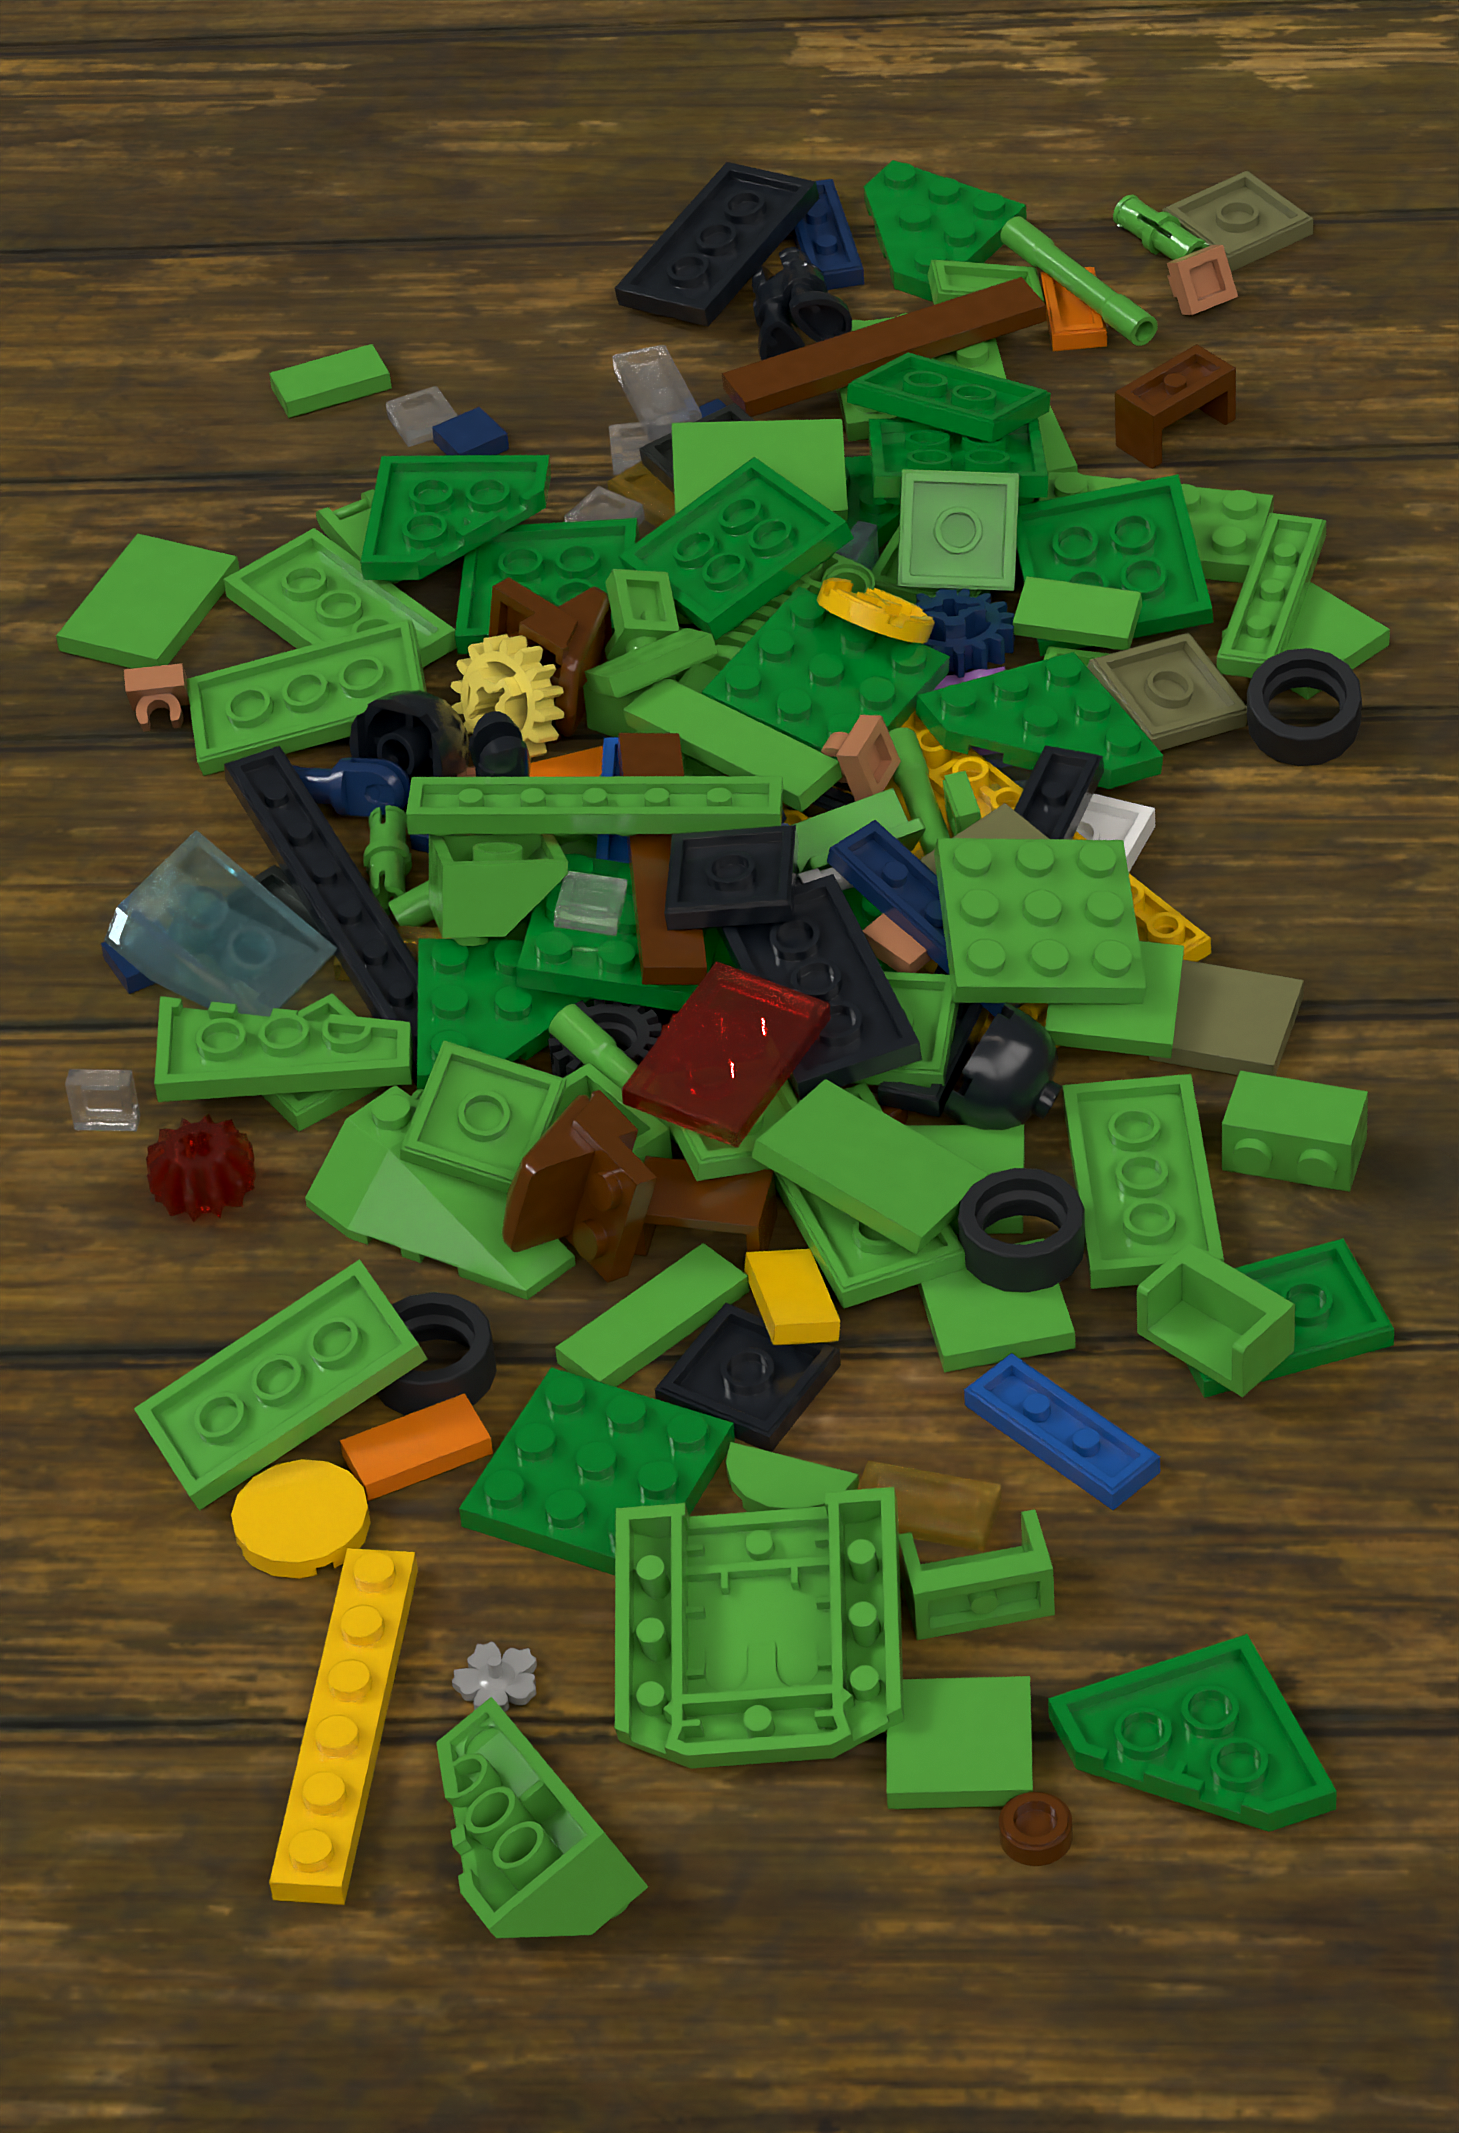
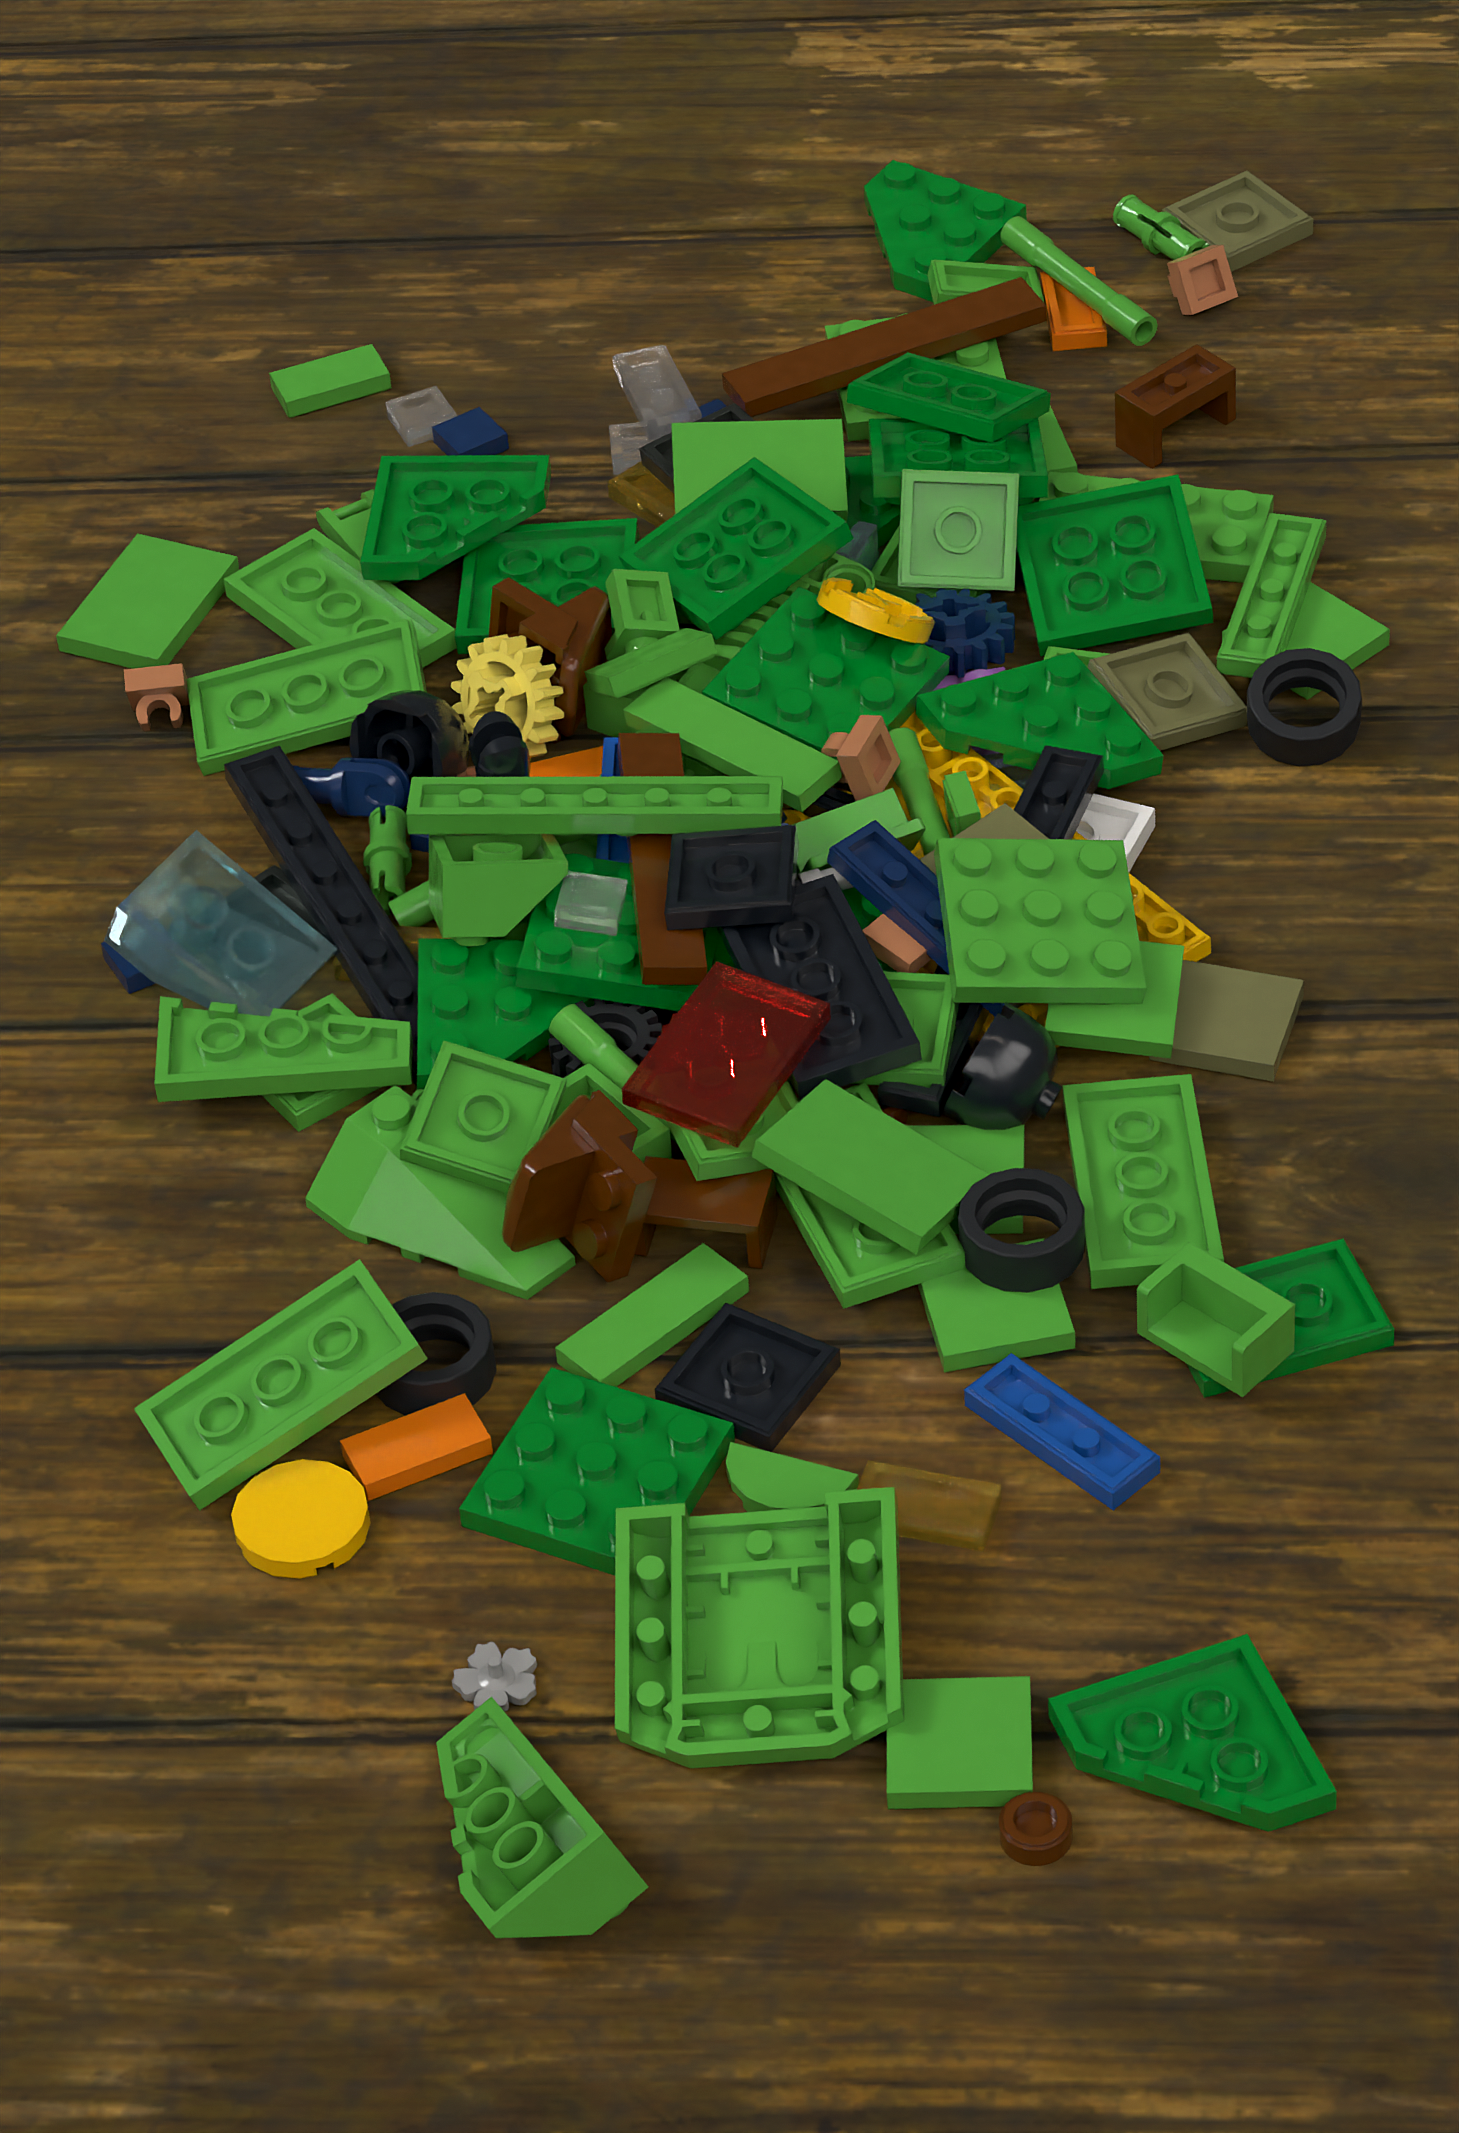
(103, 1100): clear tile -> none
(201, 1167): clear red gear -> none
(344, 1728): yellow plate -> none
(605, 505): clear tile -> none
(717, 244): black plate -> none
(792, 1297): yellow tile -> none
(793, 300): black piece -> none
(828, 240): dark blue tile -> none
(980, 1587): bright green panel -> none
(1077, 613): bright green tile -> none
(1294, 1130): bright green brick -> none

